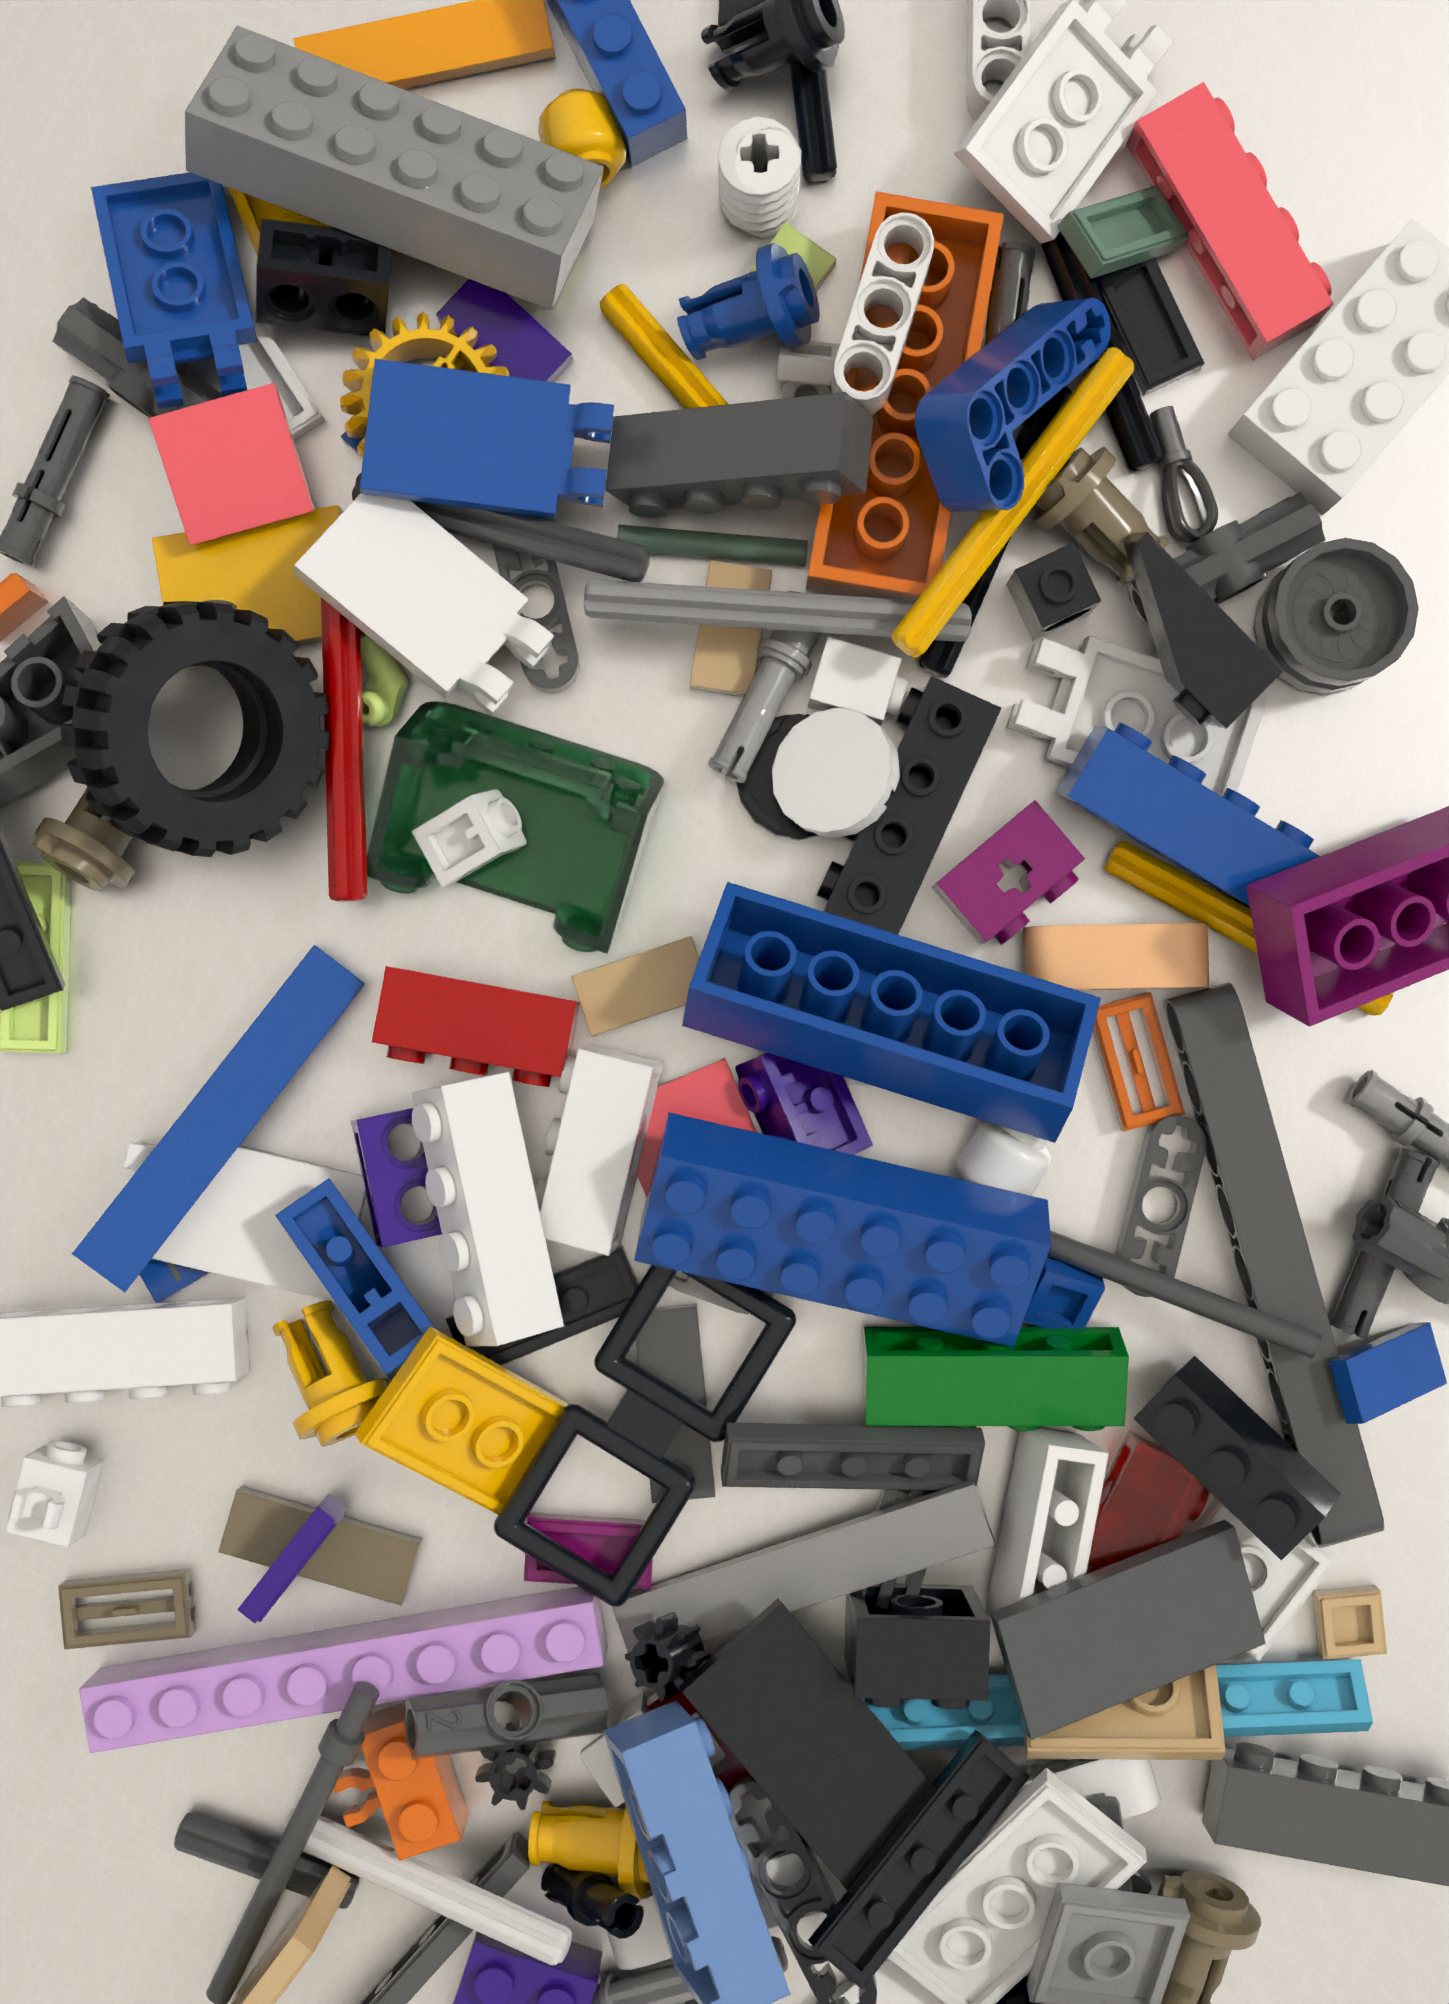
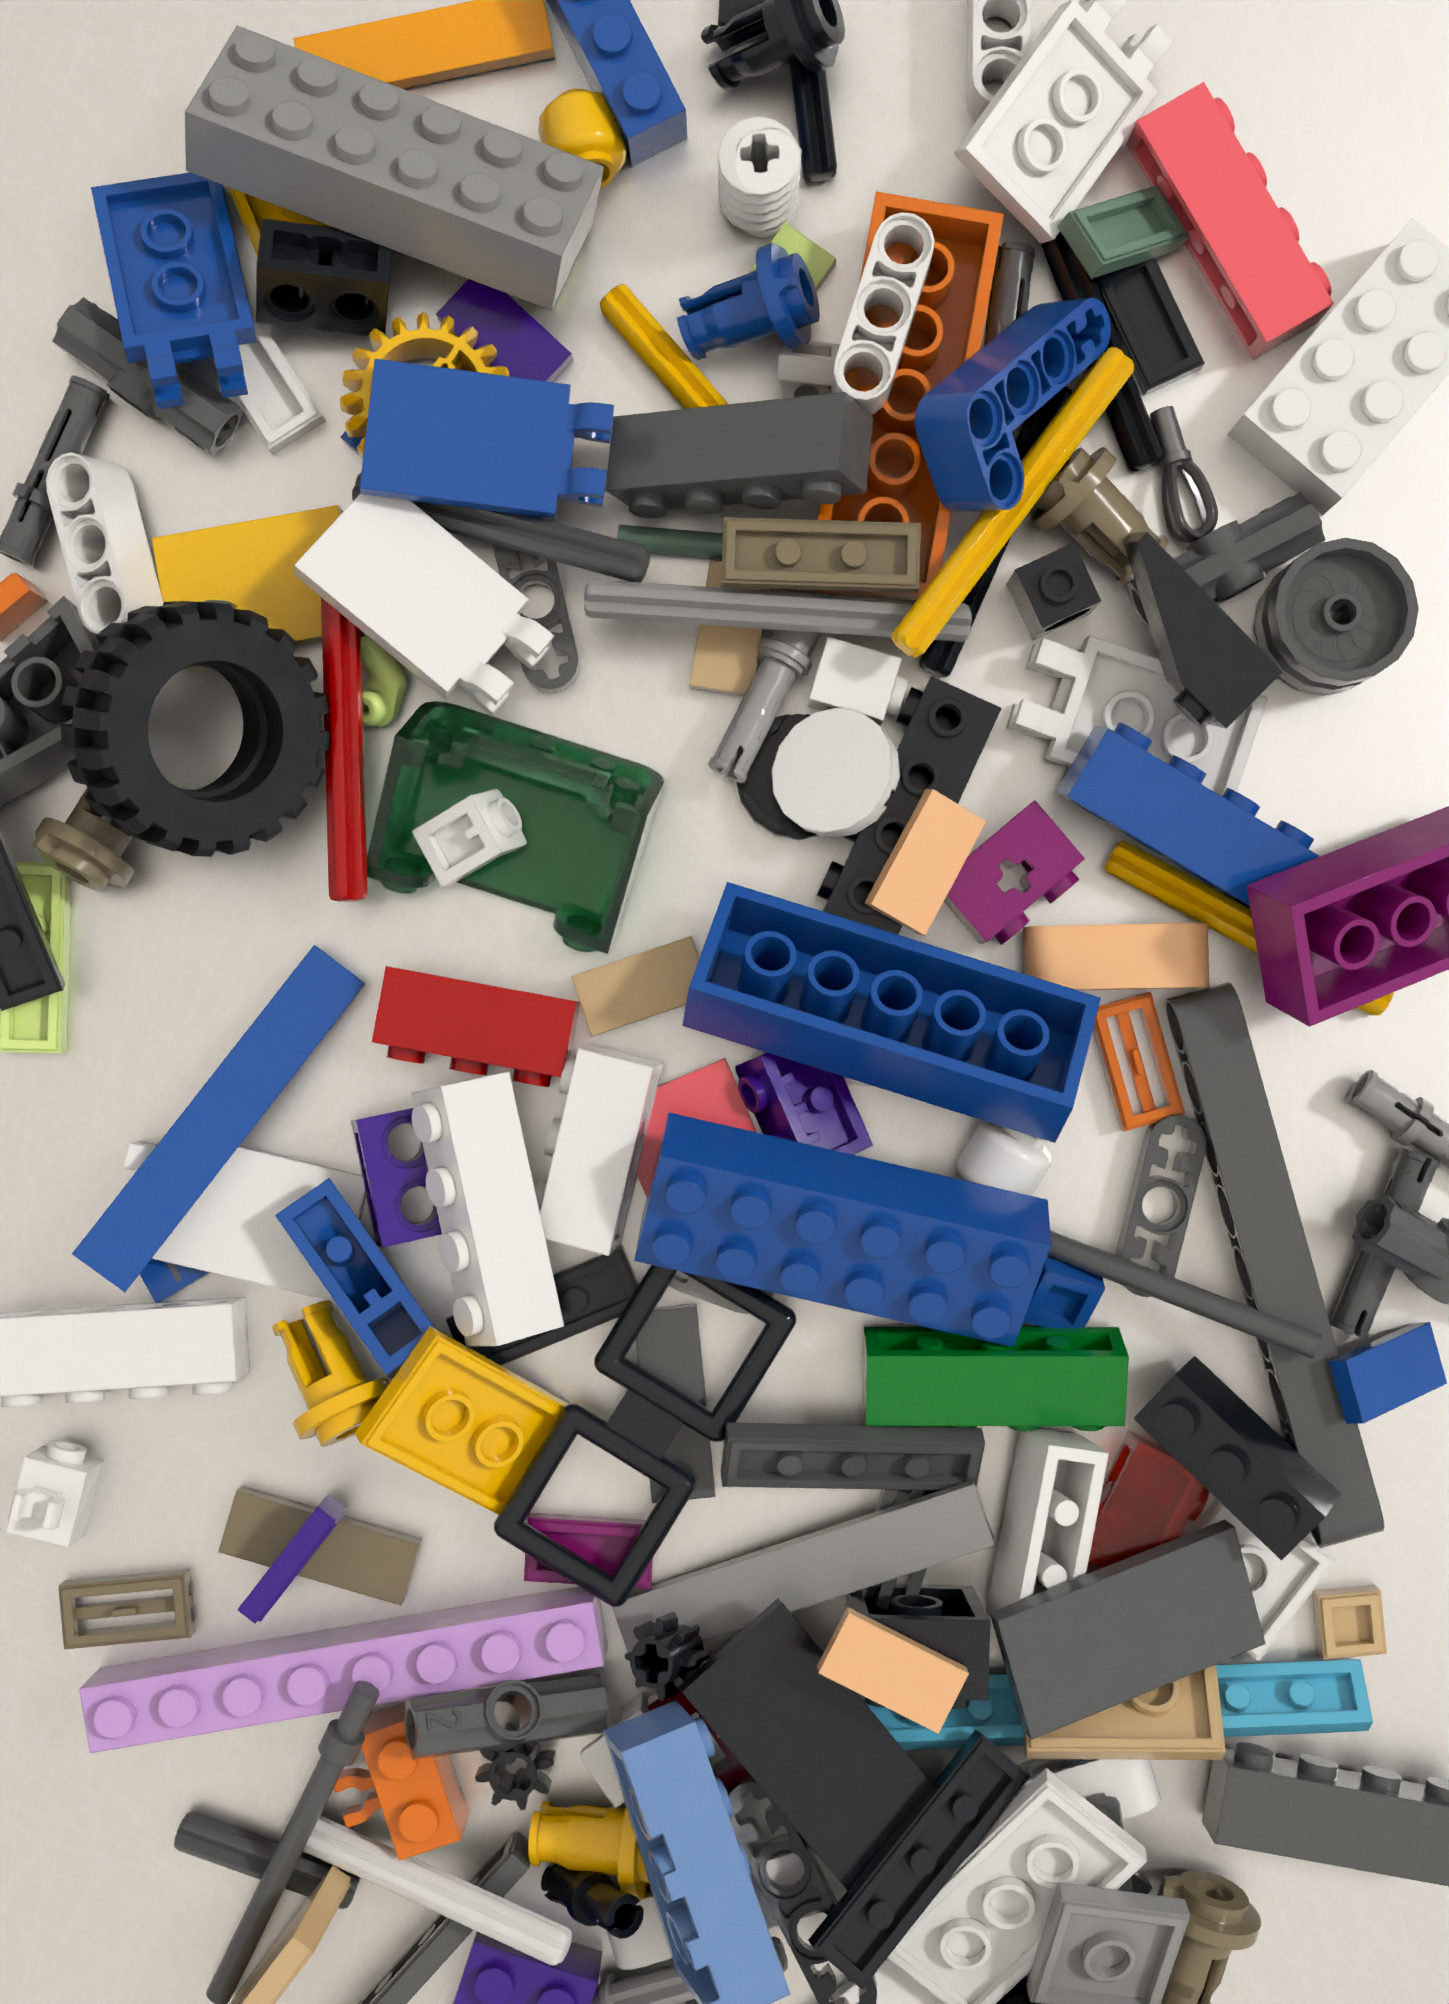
(101, 539): none -> white beam
(232, 463): coral tile -> none
(821, 555): none -> dark tan tile
(892, 1670): none -> light nougat tile
(925, 862): none -> light nougat tile

